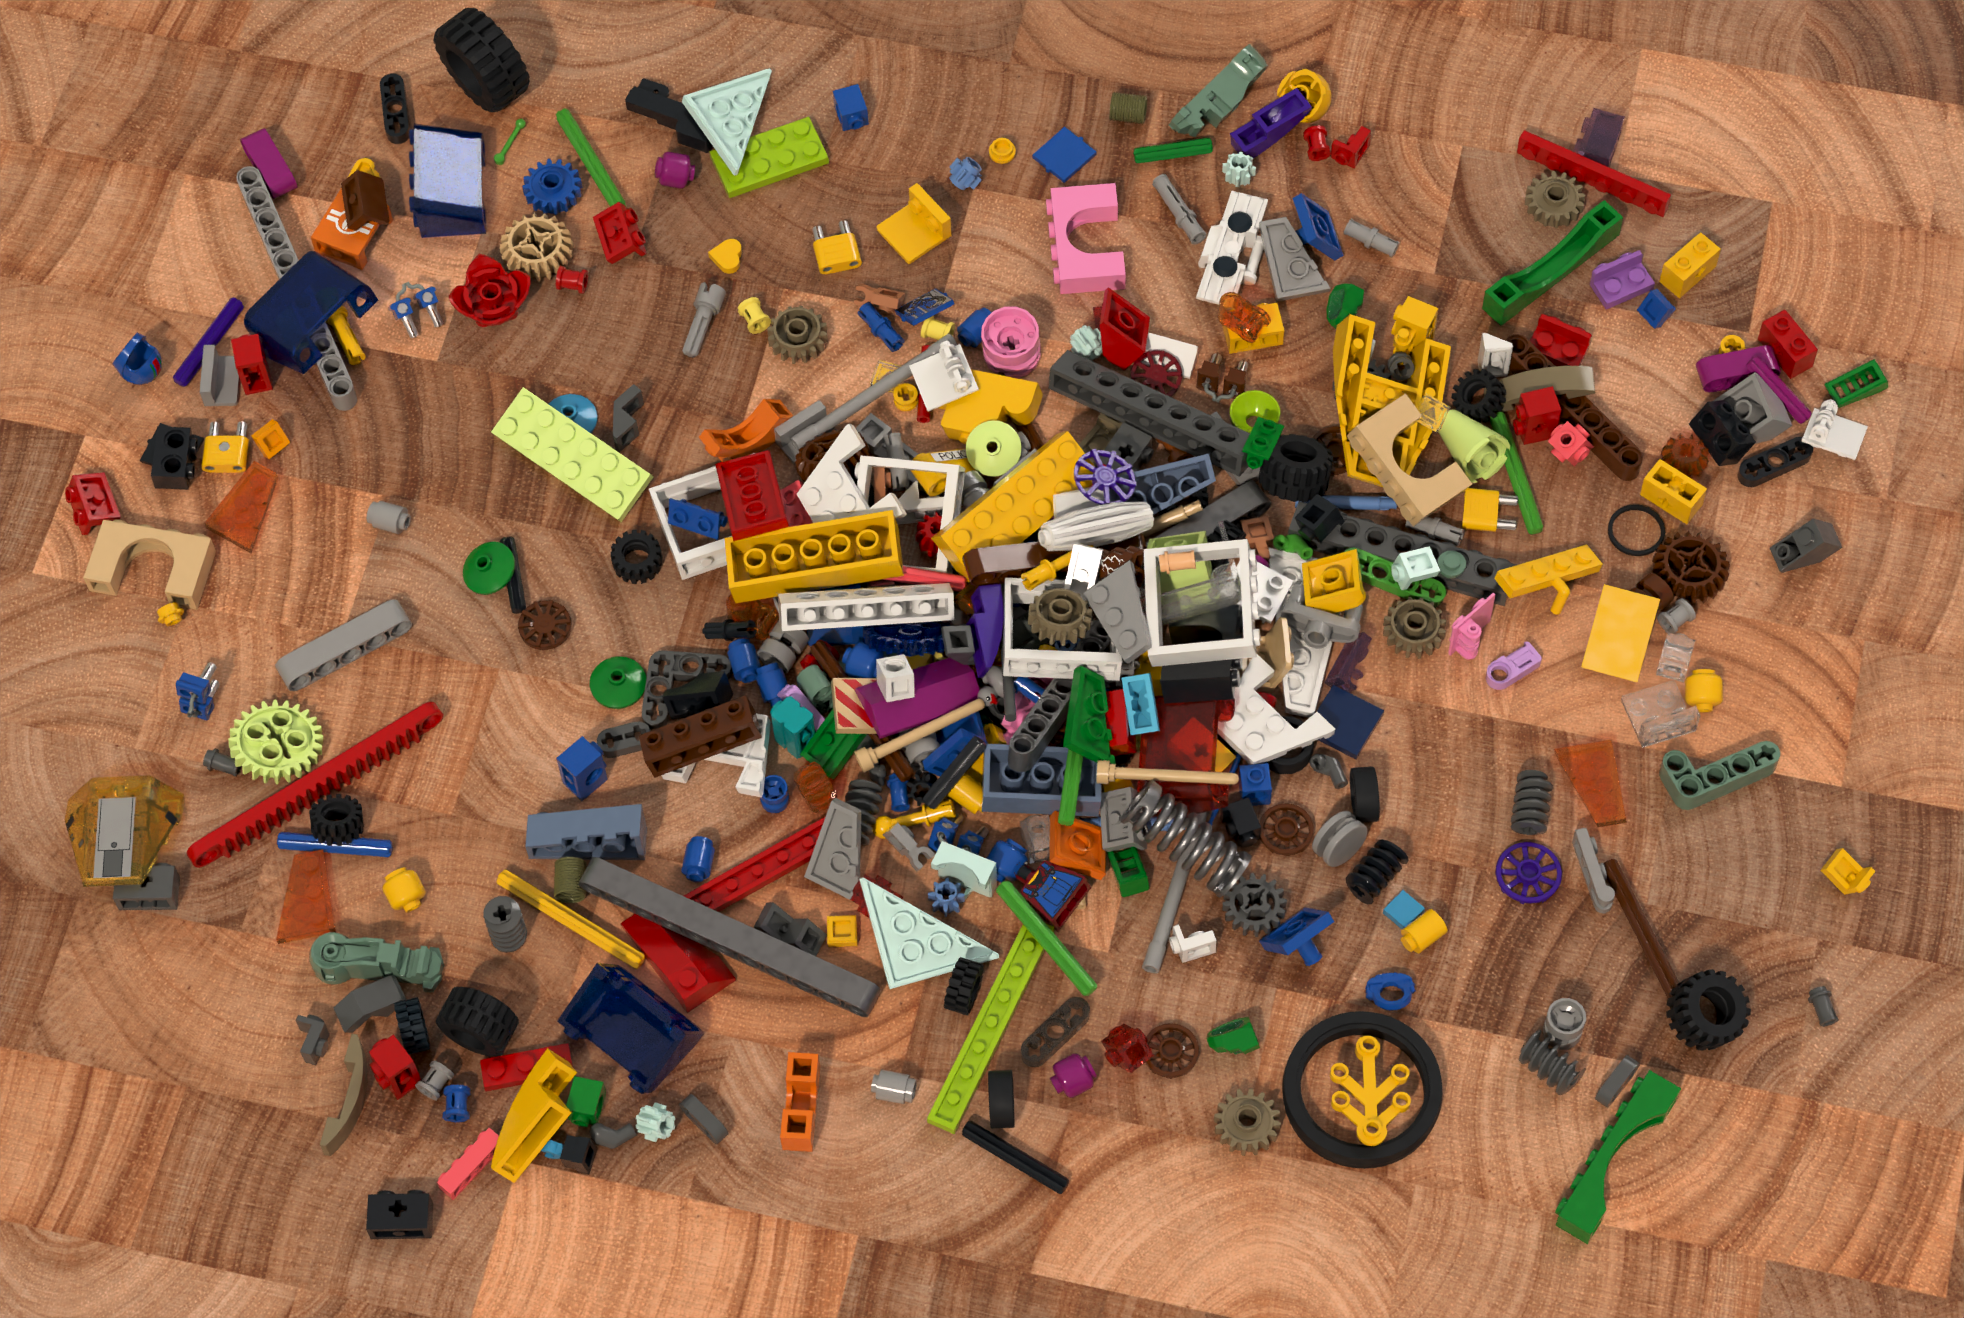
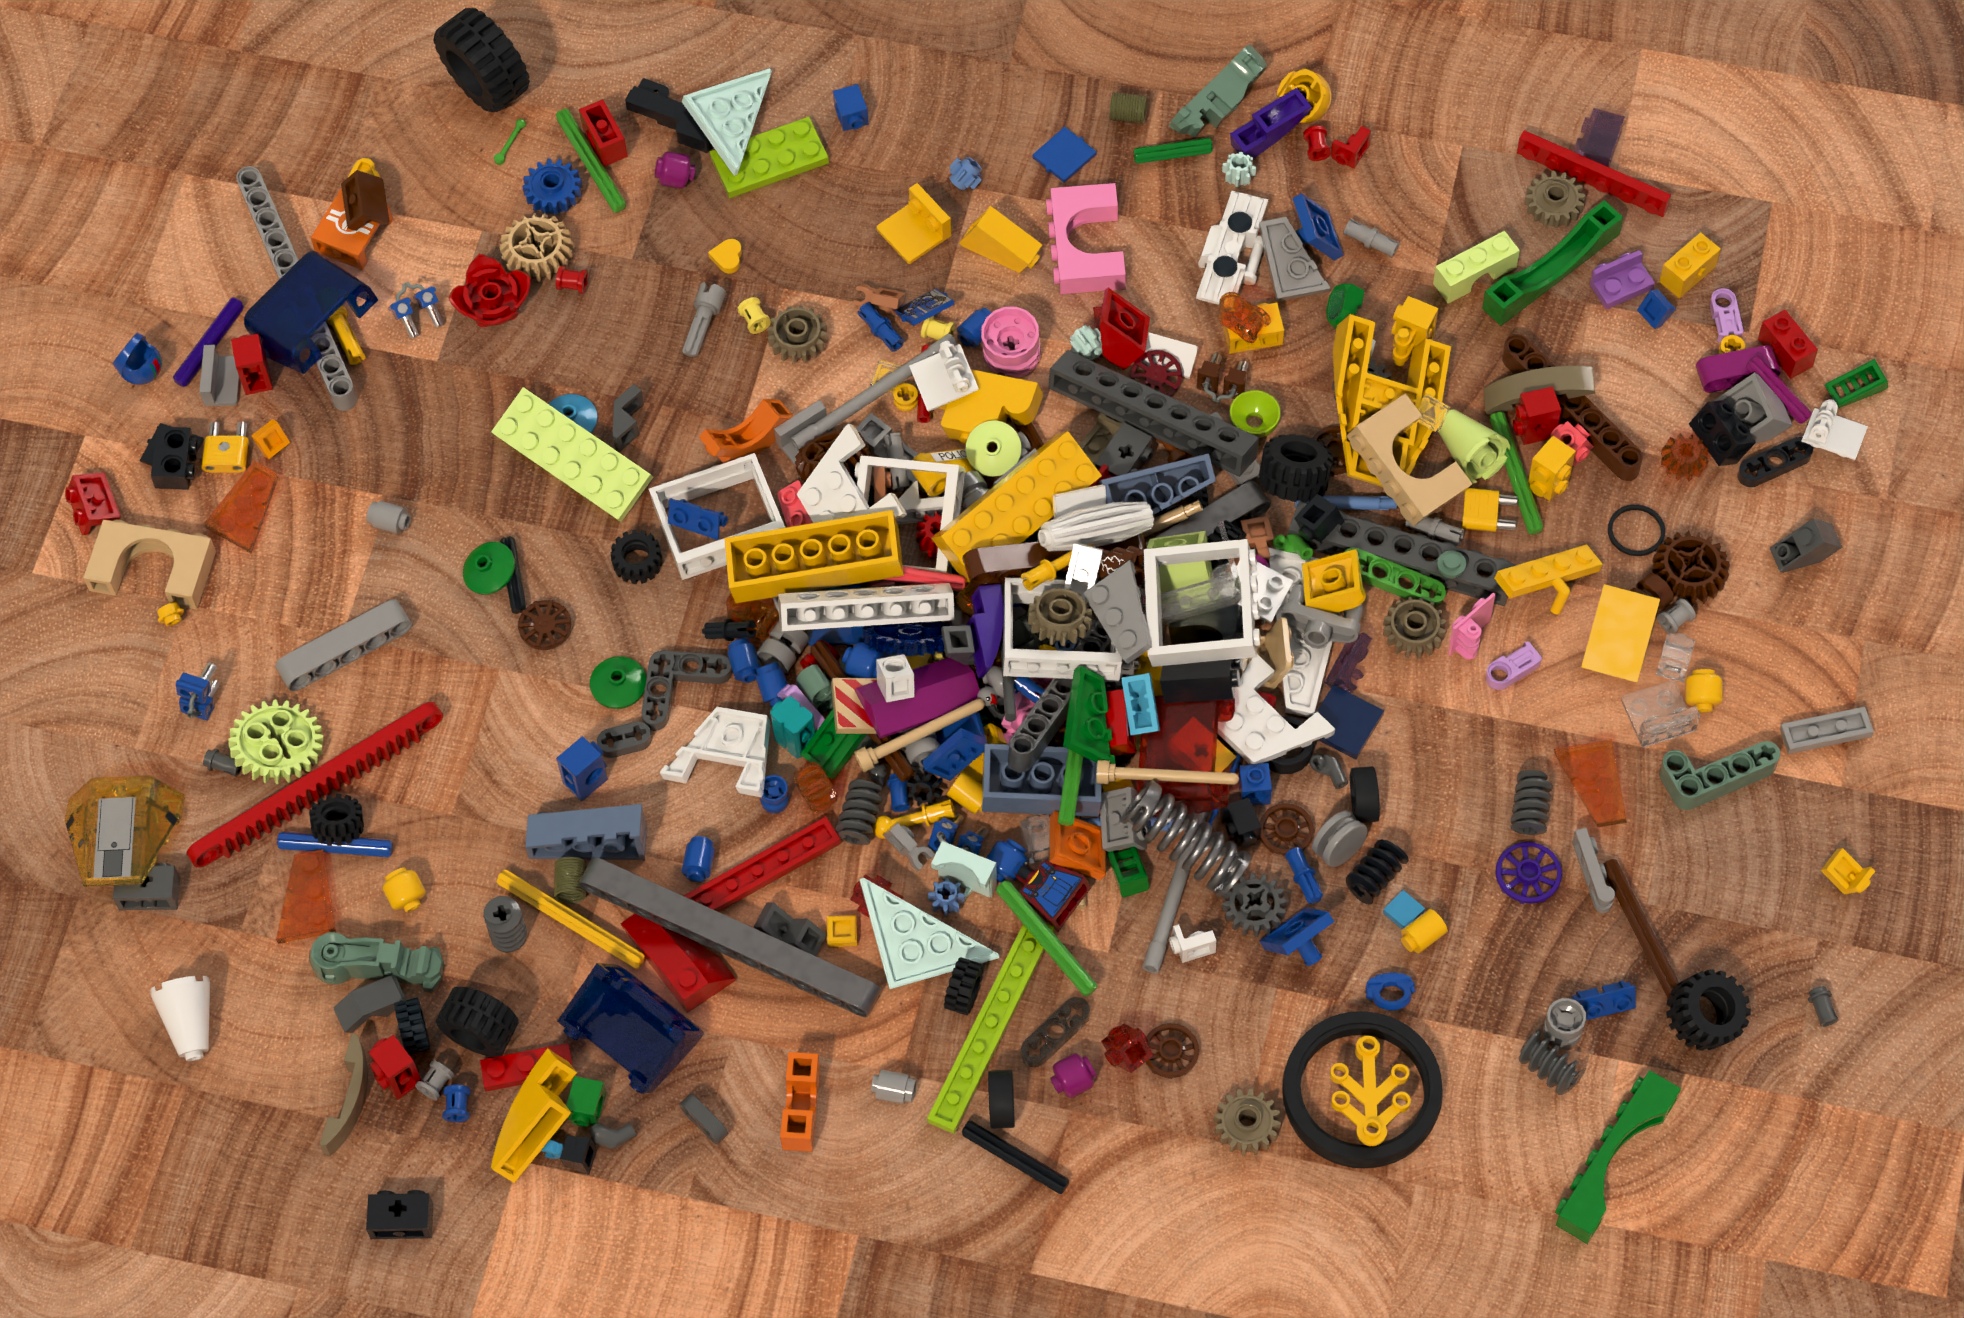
(185, 1014): none -> white cone
(269, 162): magenta beam -> none
(316, 1039): dark grey bracket -> none
(389, 100): black beam -> none
(447, 181): clear blue windscreen -> none
(469, 1165): coral piece -> none
(603, 133): none -> red brick
(619, 232): red bracket -> none
(655, 1122): light aqua gear -> none
(698, 695): black arch -> none
(700, 736): reddish brown brick -> none
(751, 495): red tile -> none
(836, 252): yellow piece -> none
(837, 850): light grey wing -> none
(954, 772): black axle -> none
(1001, 241): none -> yellow slope
(1002, 151): yellow plate -> none
(1104, 476): wheel -> none
(1177, 561): light nougat pin -> none
(1184, 216): light grey pin -> none
(1234, 1037): green rock -> none
(1262, 441): green hinge -> none
(1304, 875): none -> blue axle
(1393, 367): dark grey bush -> none
(1414, 566): light aqua bracket -> none
(1470, 386): black tyre -> none
(1493, 256): none -> yellowish green arch
(1494, 355): white slope -> none
(1551, 469): none -> yellow brick
(1560, 341): red bracket -> none
(1614, 999): none -> blue hinge
(1617, 1081): dark grey beam -> none
(1673, 491): yellow brick -> none
(1726, 318): none -> lavender piece
(1826, 730): none -> light grey plate

